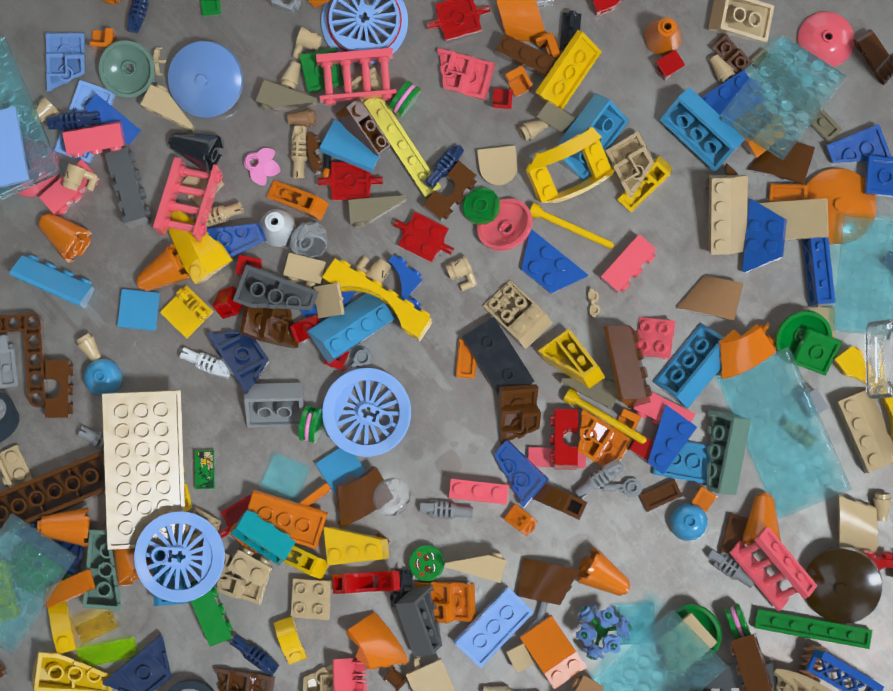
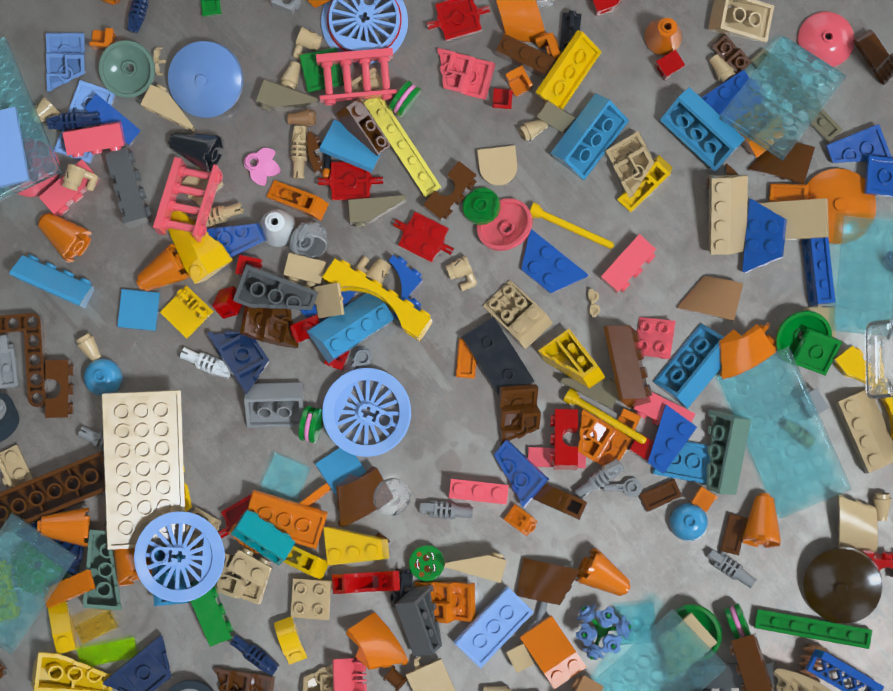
(205, 469): tile -> none
(444, 165): dark blue hinge -> none
(594, 157): yellow wedge -> none
(784, 561): coral fence -> none

